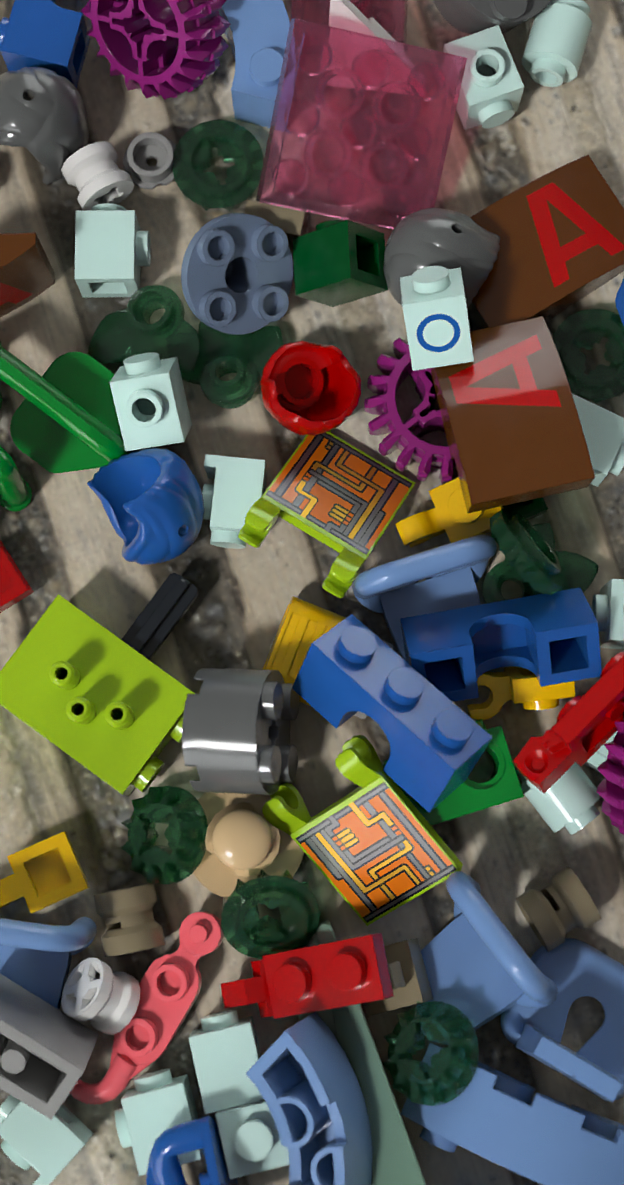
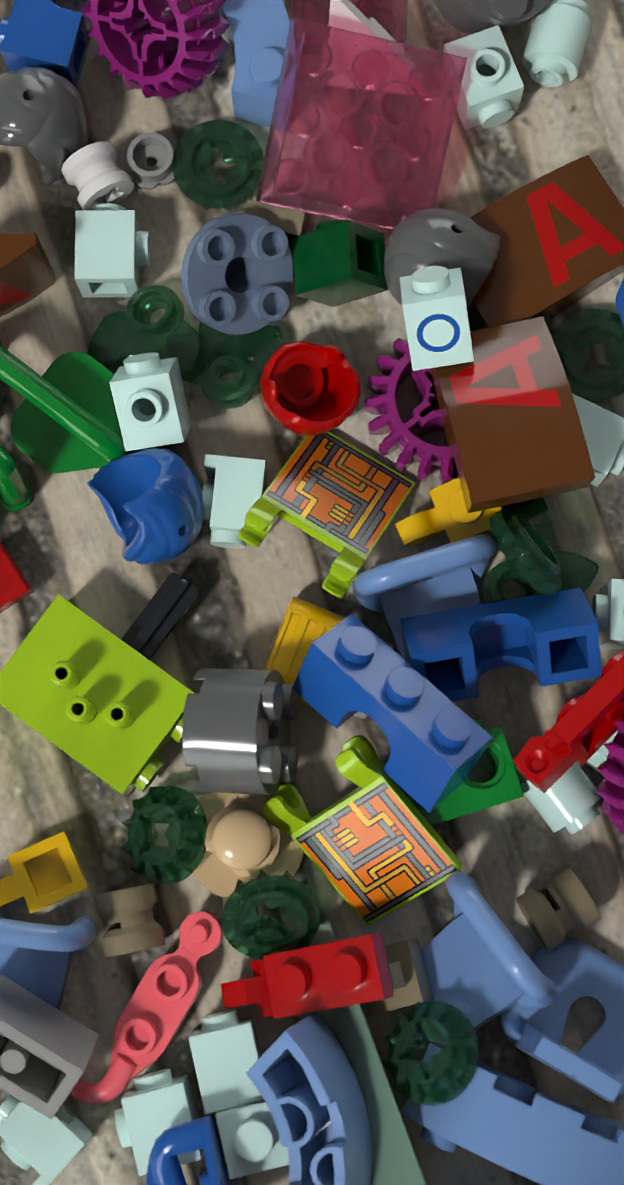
(100, 996): white wheel -> none
(520, 687): yellow plate -> none

